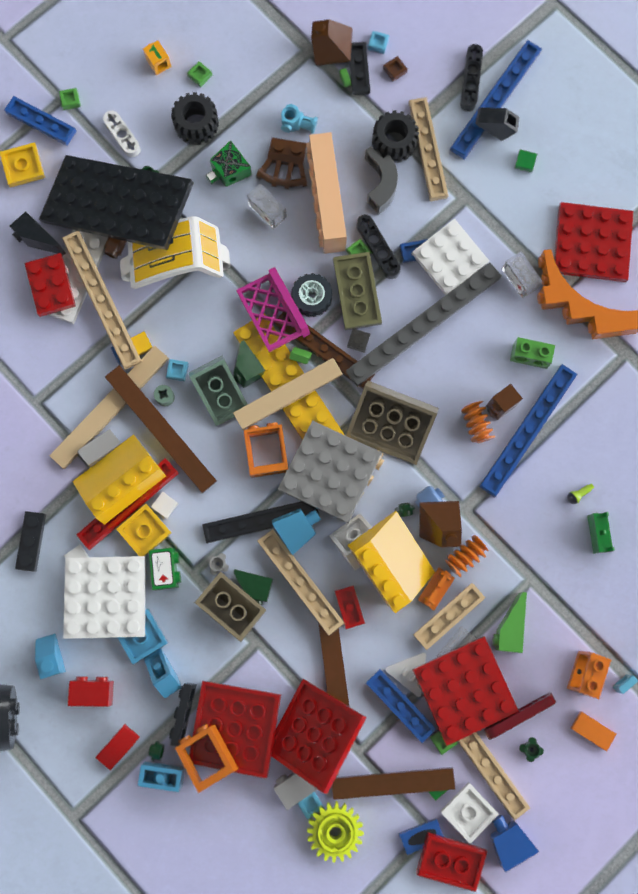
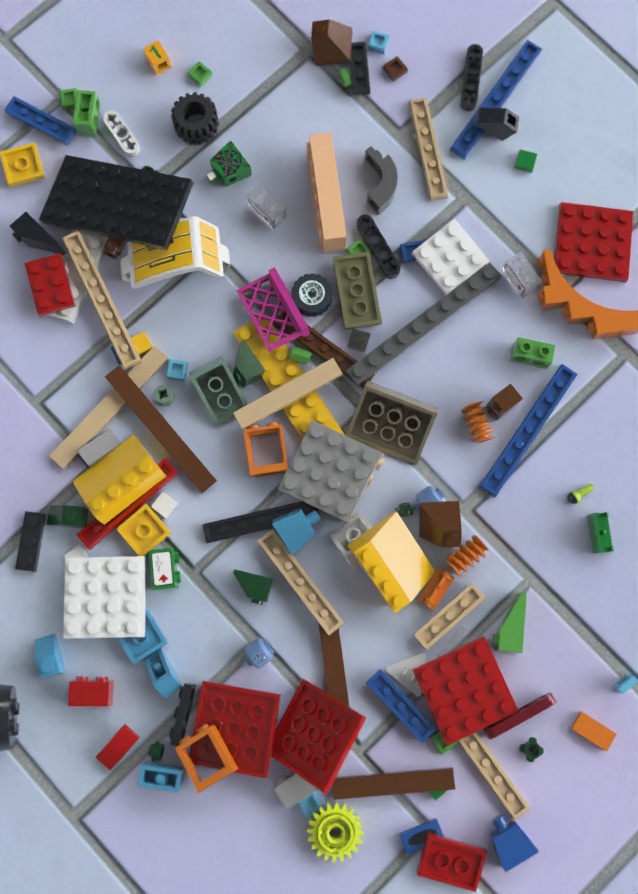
(67, 516): none -> dark green slope
(86, 112): none -> bright green brick
(212, 562): light grey plate -> none
(230, 606): dark tan slope -> none
(258, 653): none -> medium blue head
(285, 153): reddish brown plate -> none
(298, 121): medium azure connector -> none
(349, 607): red plate -> none
(400, 124): black tyre -> none
(469, 812): white plate -> none
(592, 675): orange window -> none

